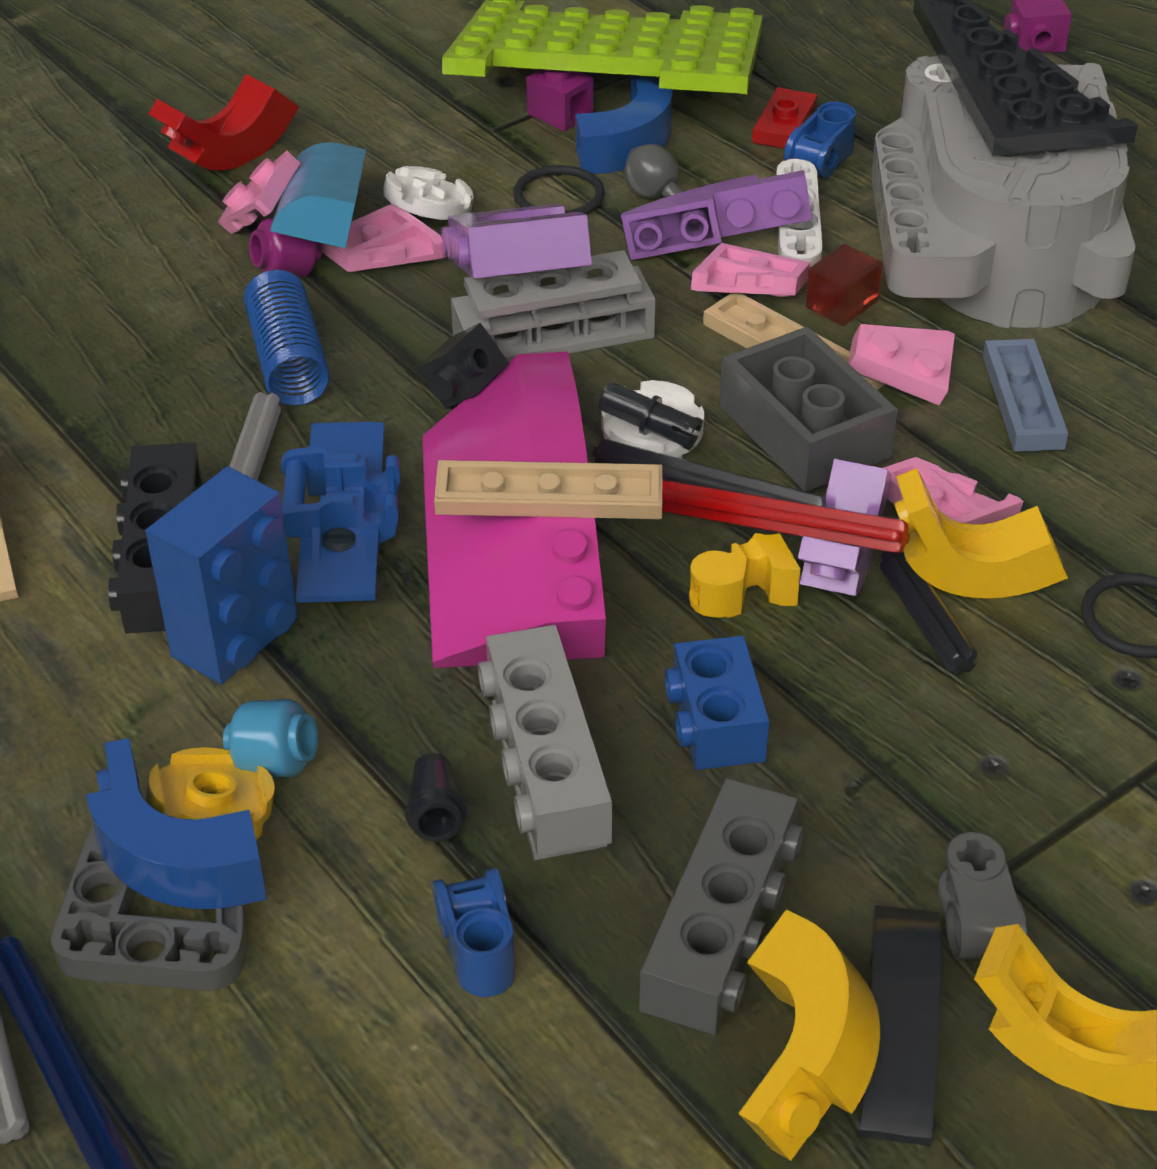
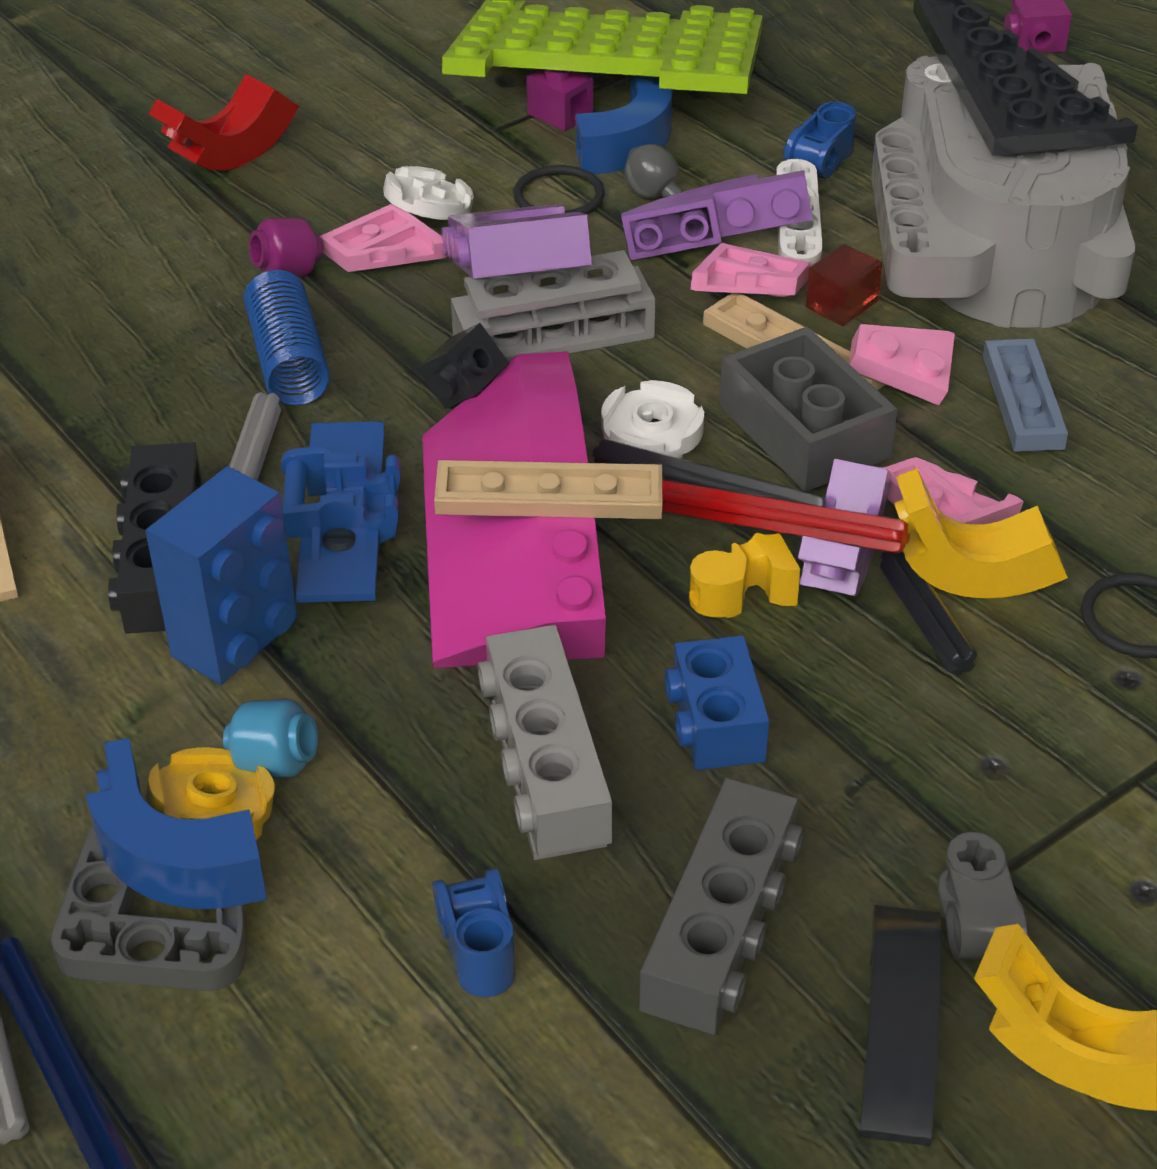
(260, 194): bright pink wing -> none
(321, 194): dark azure brick -> none
(435, 800): black cone -> none
(650, 415): black axle -> none
(783, 114): red plate -> none
(831, 1040): yellow arch -> none

